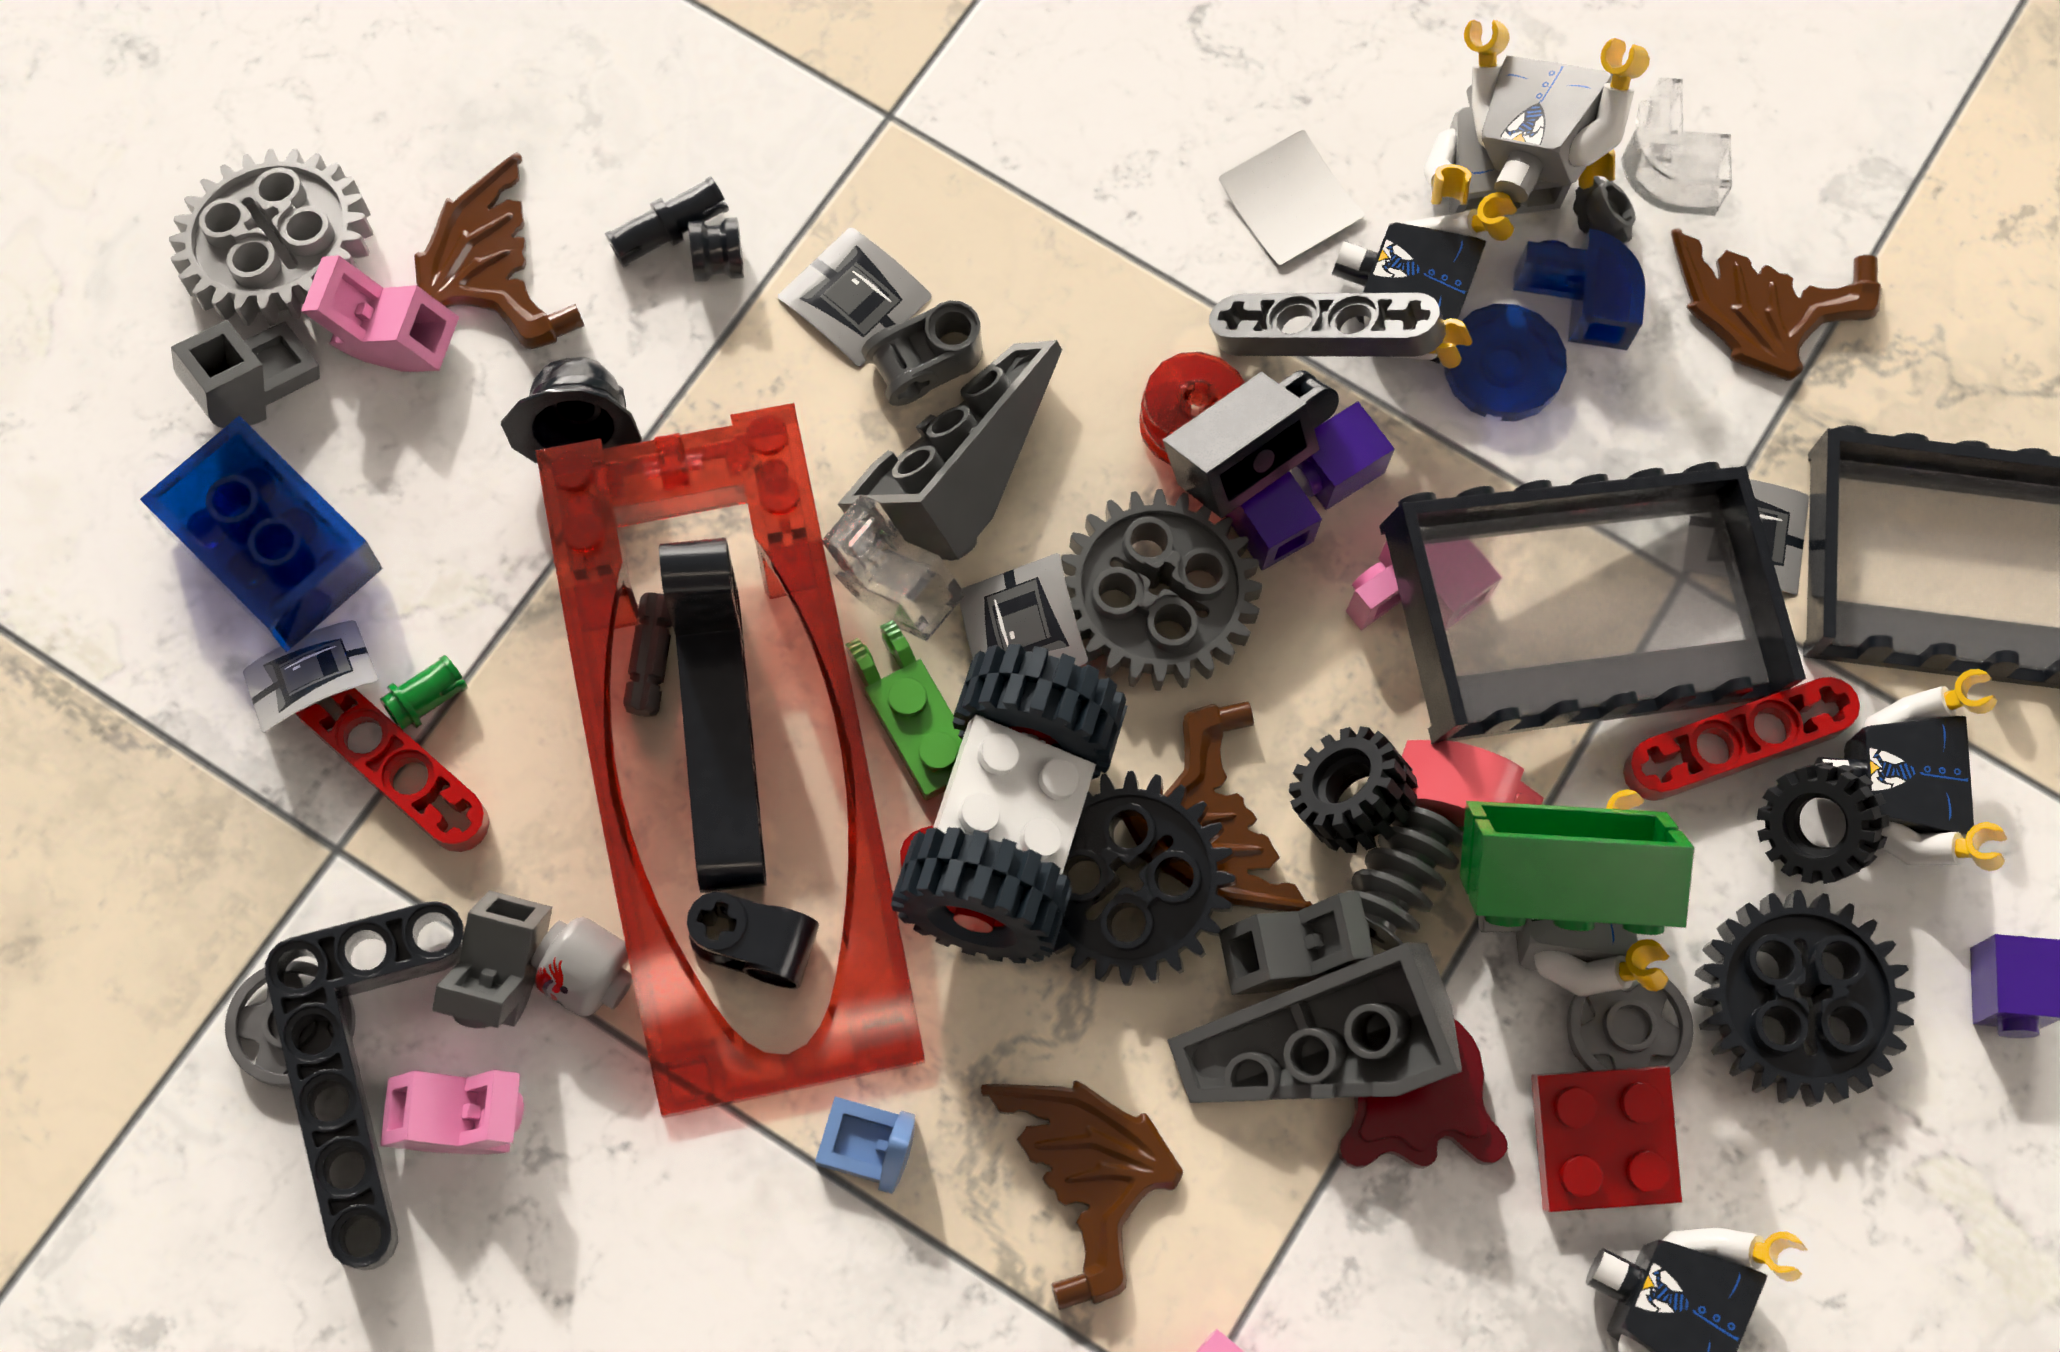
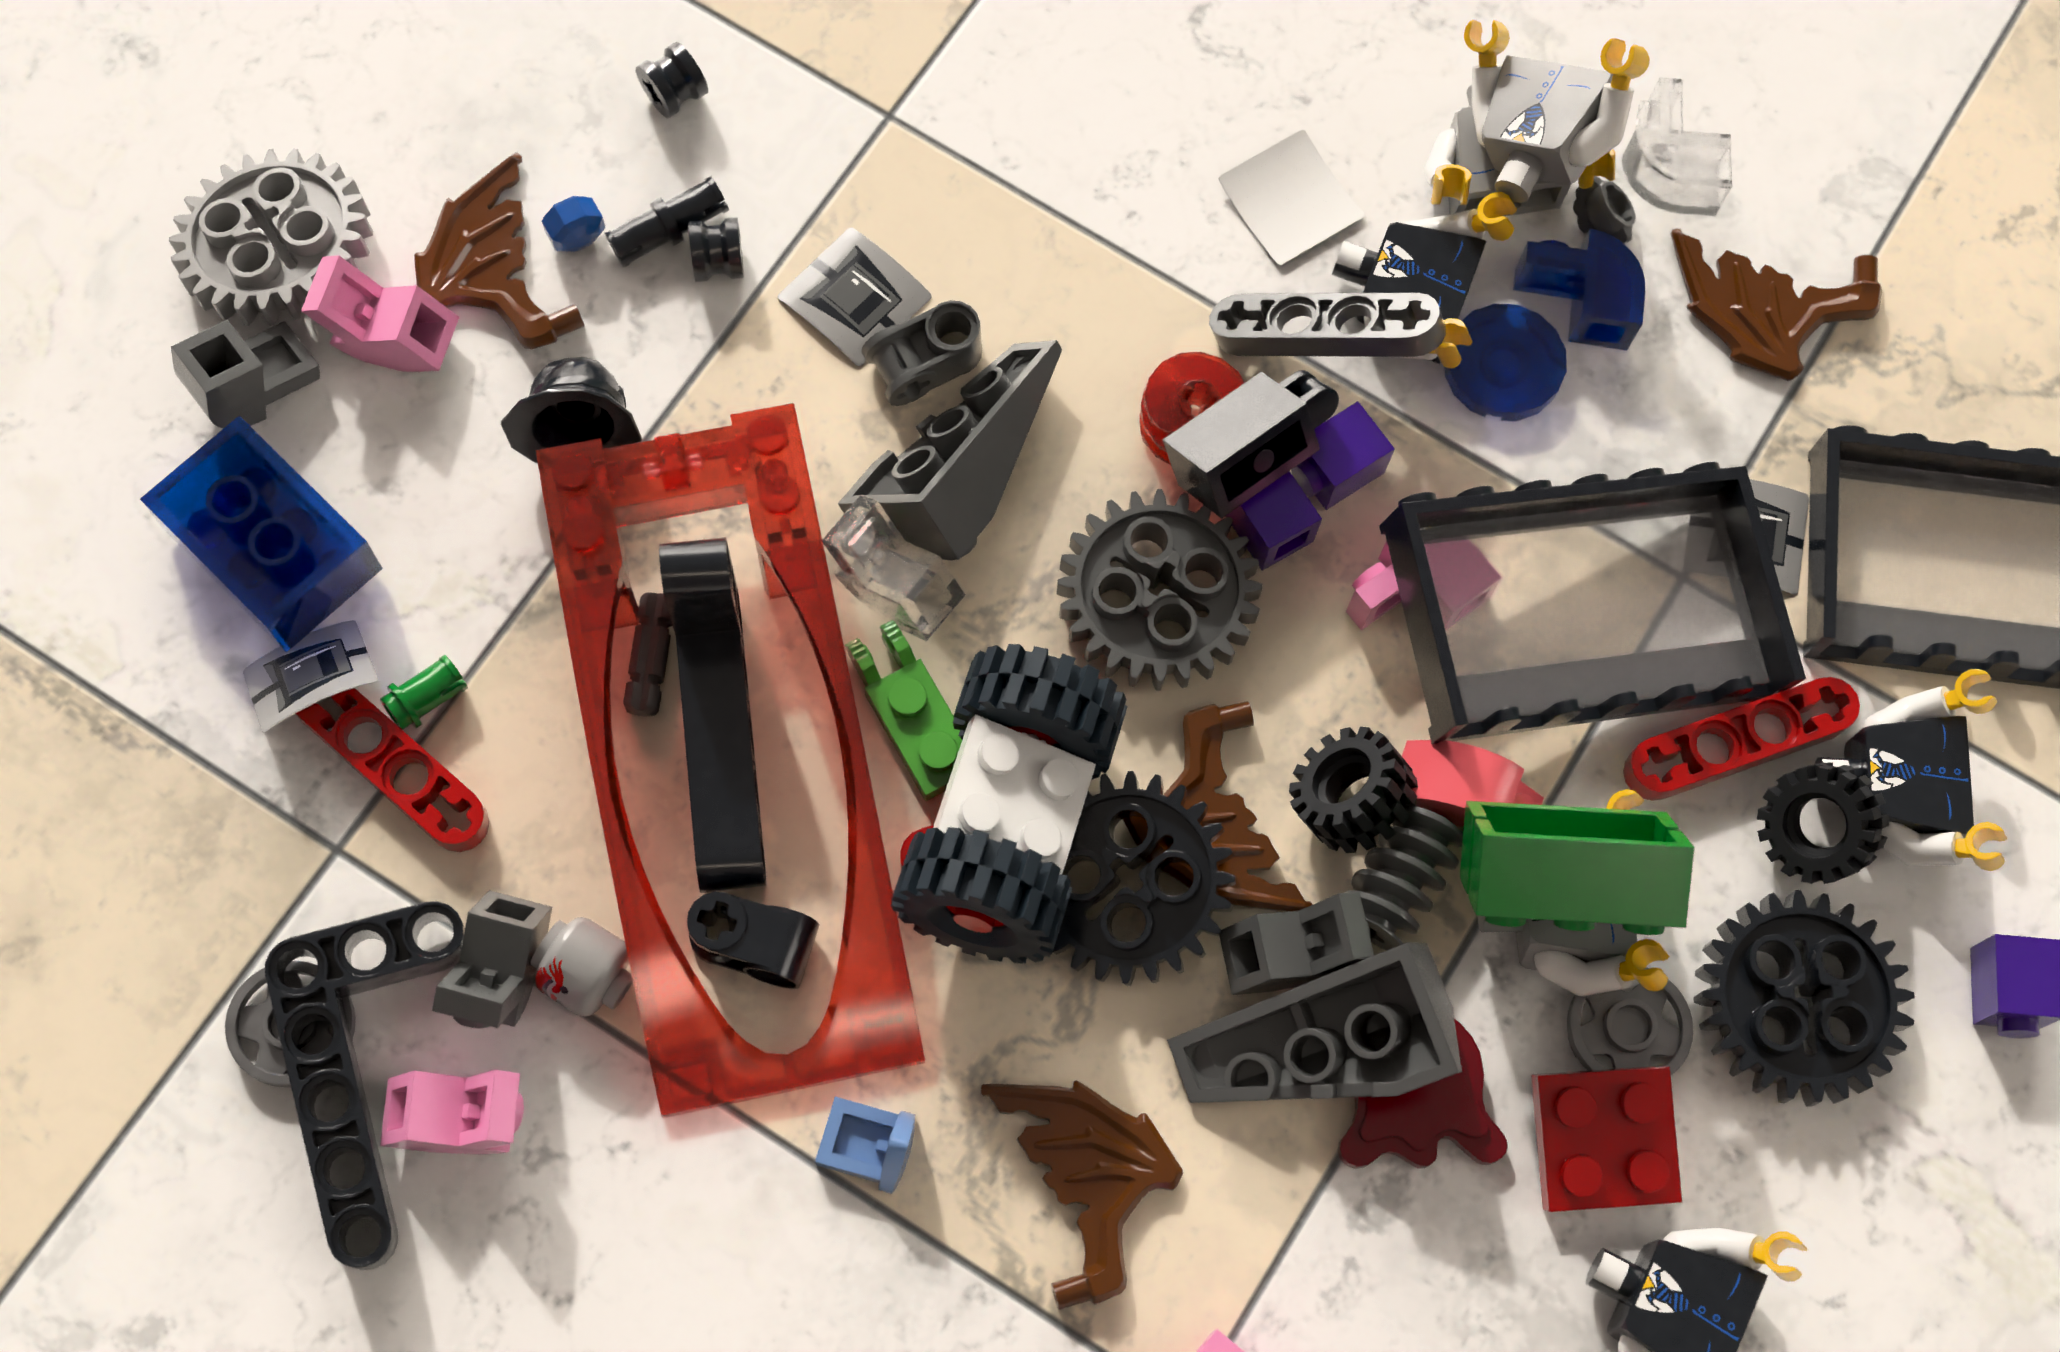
(573, 224): none -> blue tile
(672, 79): none -> black wheel
(1025, 609): sticker -> none

